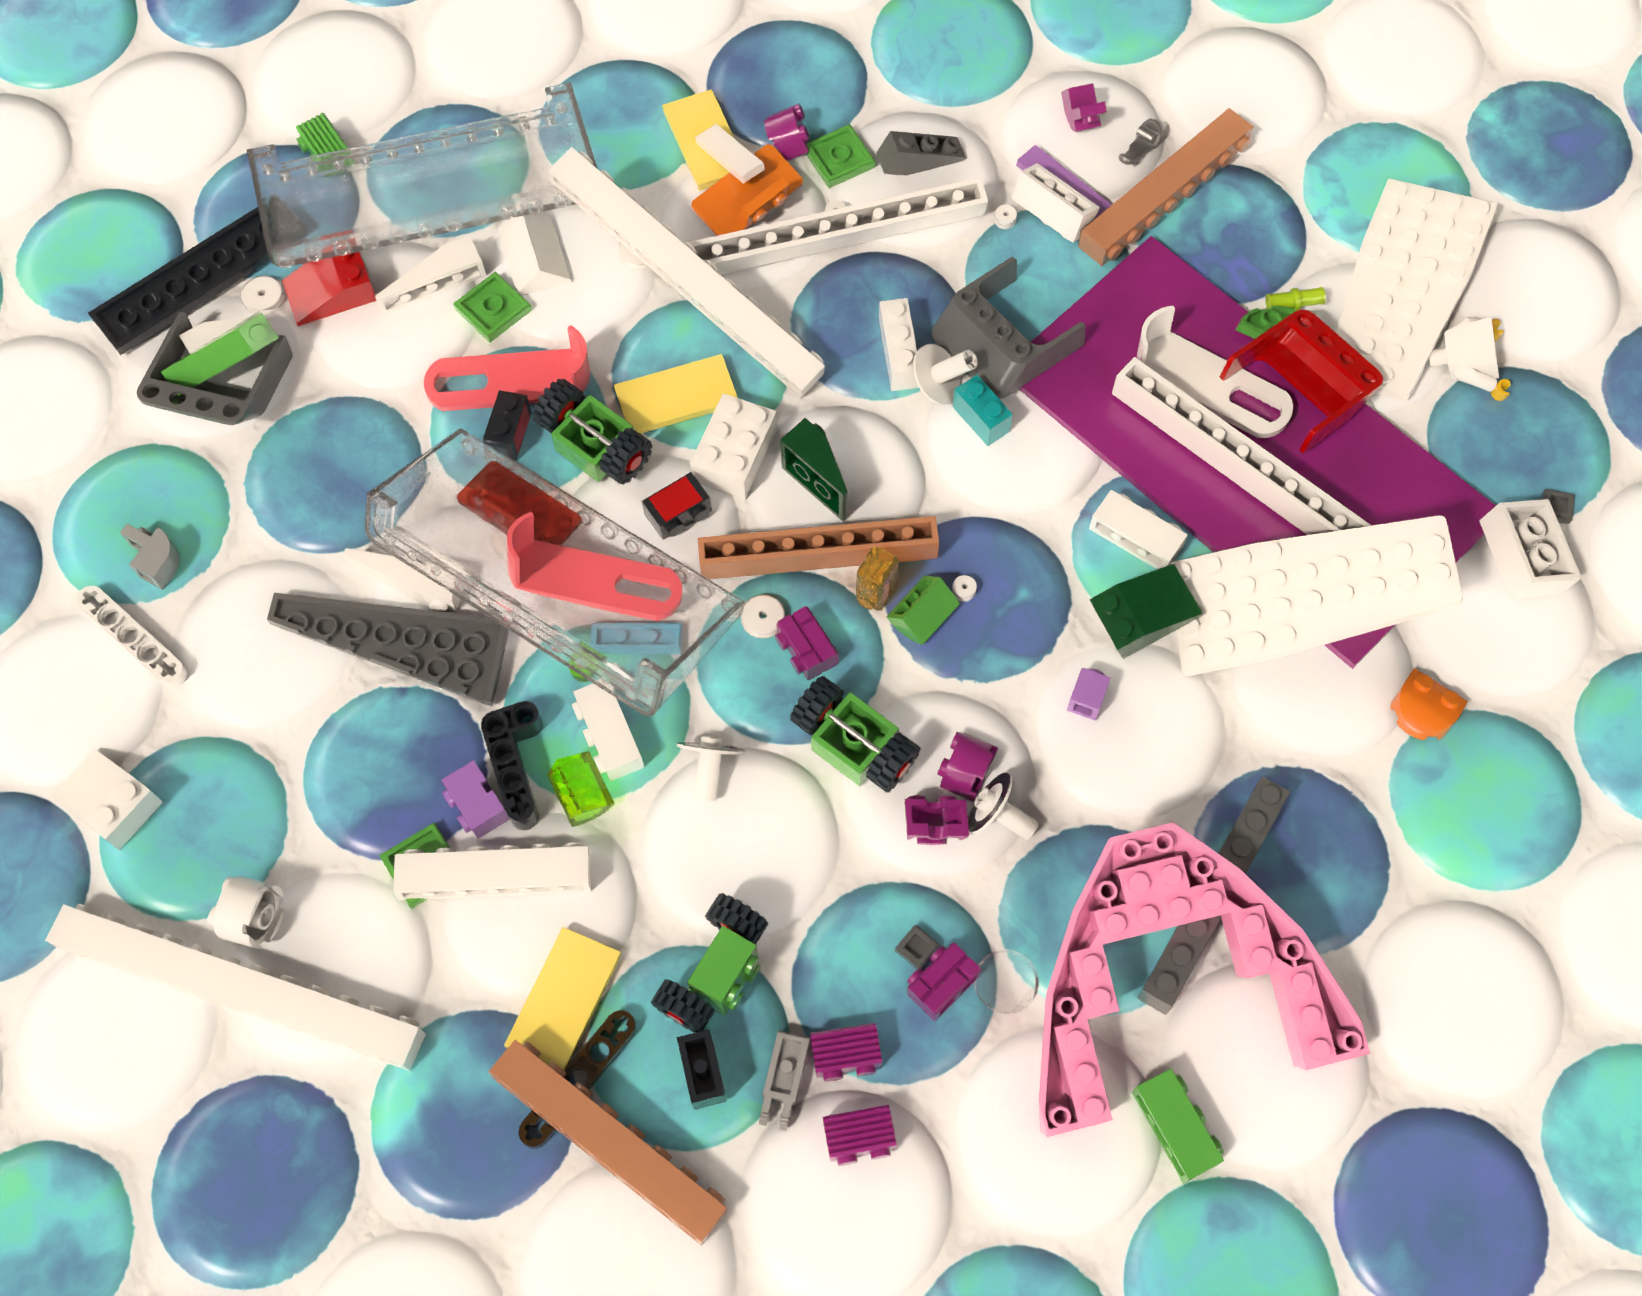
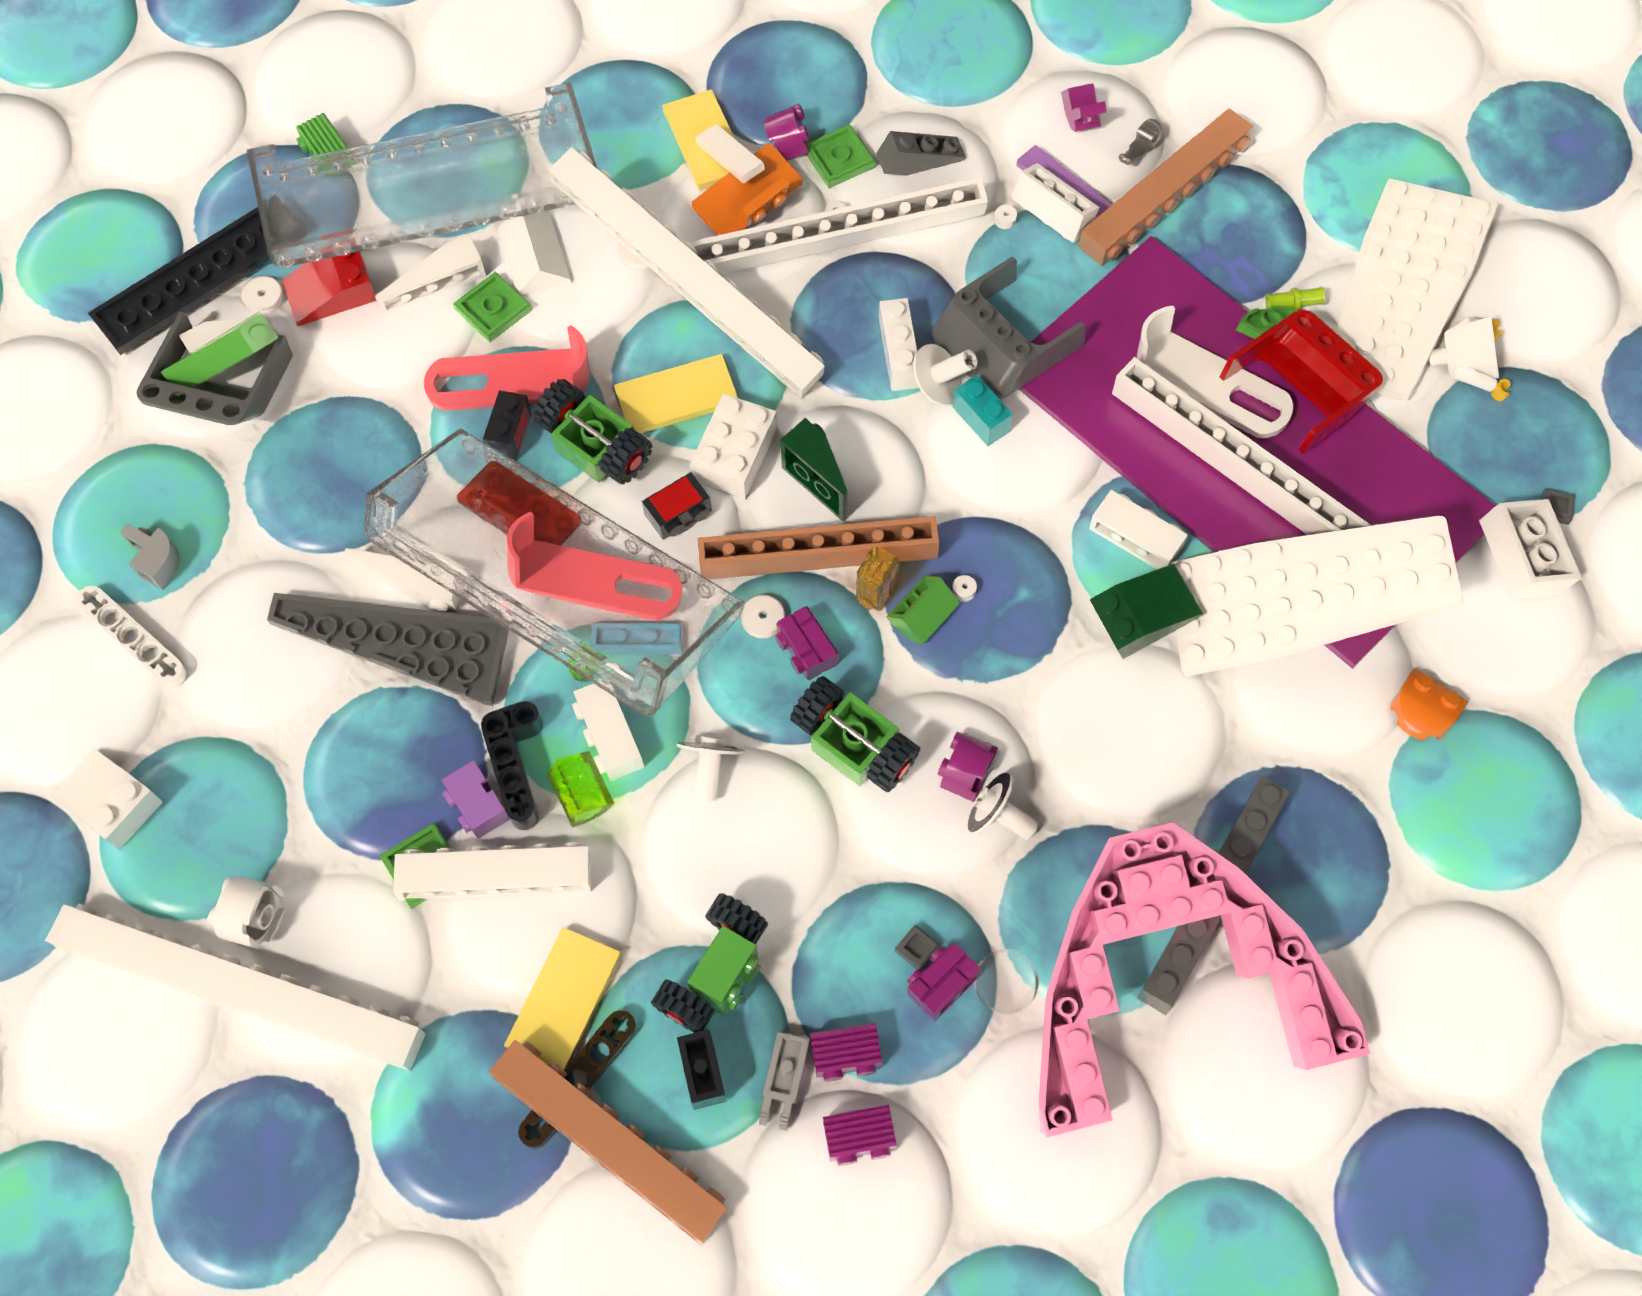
(936, 820): magenta cylinder -> none
(1088, 693): medium lavender brick -> none
(1178, 1125): bright green brick -> none

